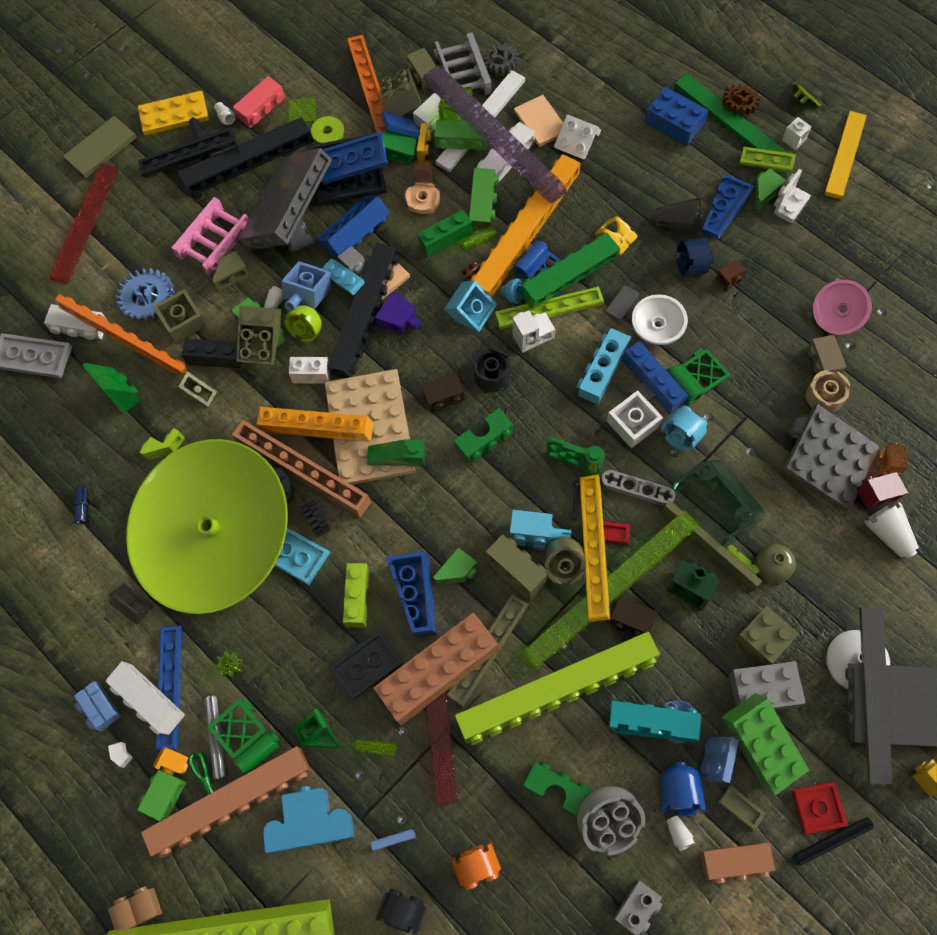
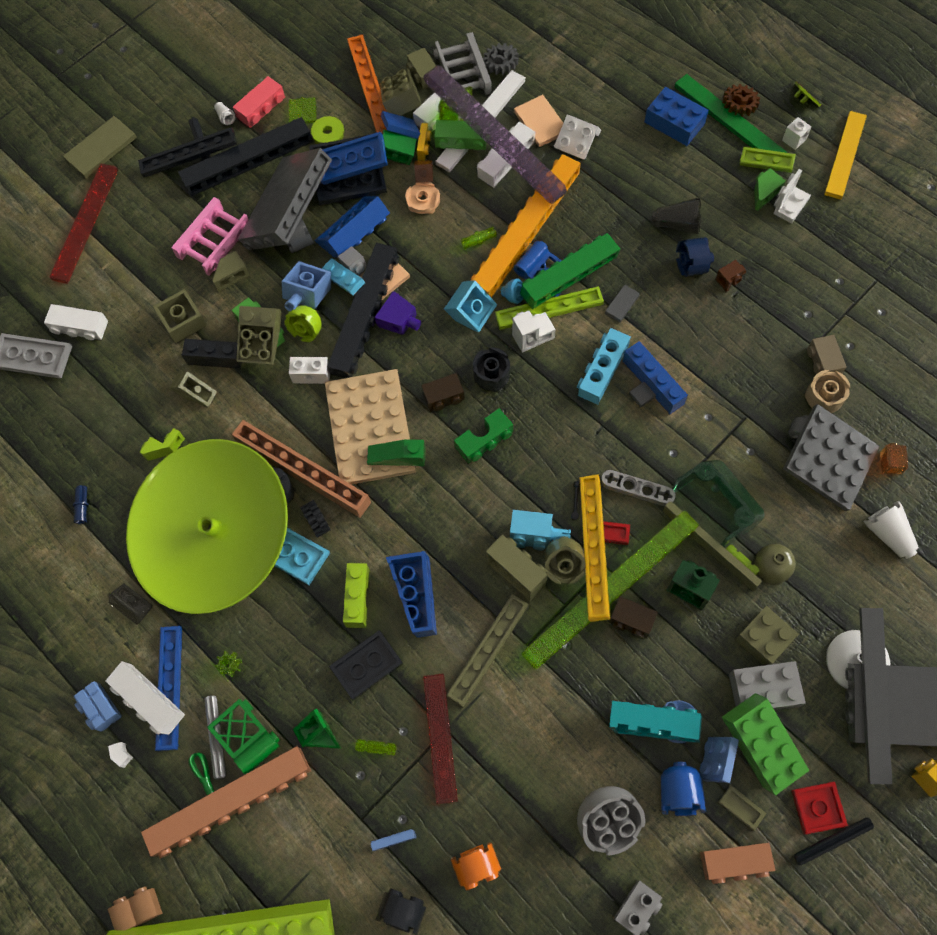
(114, 386): green slope -> none
(116, 332): orange plate -> none
(135, 287): medium blue gear -> none
(161, 795): bright green brick -> none
(171, 761): light orange brick -> none
(172, 112): yellow plate -> none
(273, 298): white cone -> none
(307, 822): dark azure brick -> none
(315, 424): light orange brick -> none
(437, 668): nougat brick -> none
(444, 233): green brick -> none
(456, 569): bright green slope -> none
(474, 269): reddish brown arm -> none
(483, 196): bright green brick -> none
(542, 778): green arch -> none
(557, 688): lime brick -> none
(588, 459): green piece -> none
(624, 235): yellow piece -> none
(634, 419): white brick -> none
(661, 311): white dish -> none
(680, 834): white cone -> none
(684, 429): medium azure brick -> none
(687, 380): green piece -> none
(728, 201): blue wing -> none
(839, 294): bright pink dish -> none
(881, 490): brick -> none

